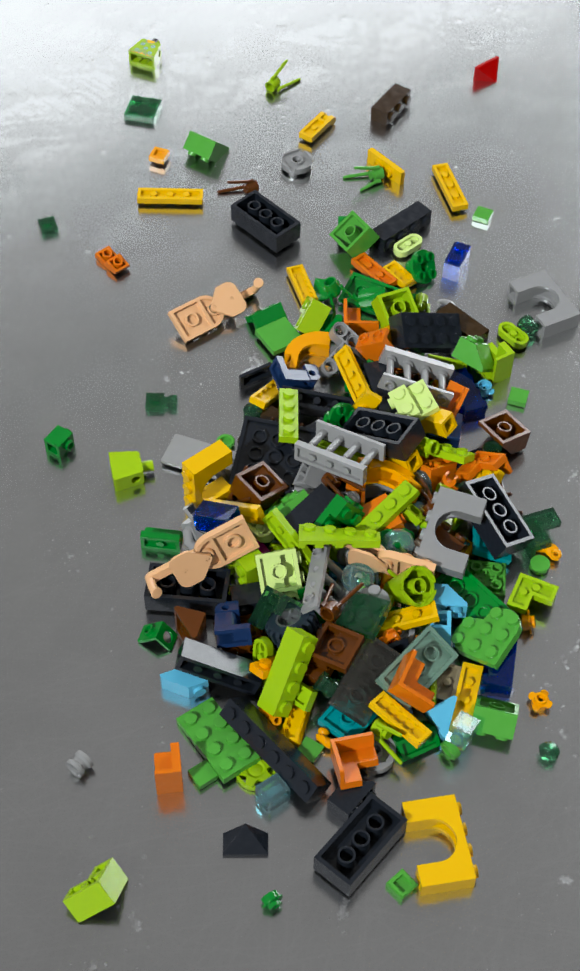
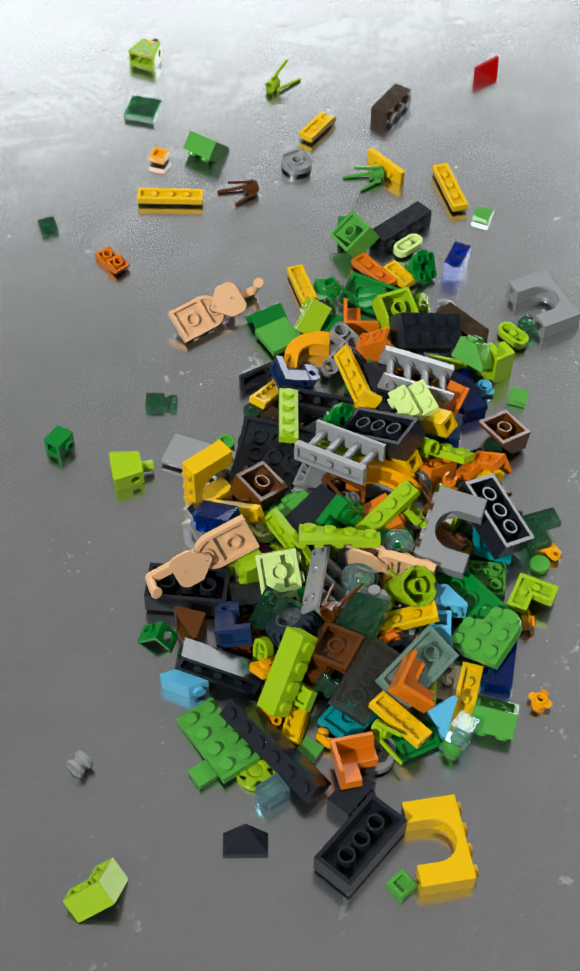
(161, 539): green panel -> none
(168, 771): orange panel -> none
(265, 221): black brick -> none
(272, 900): green plate -> none
(549, 751): clear green plate -> none

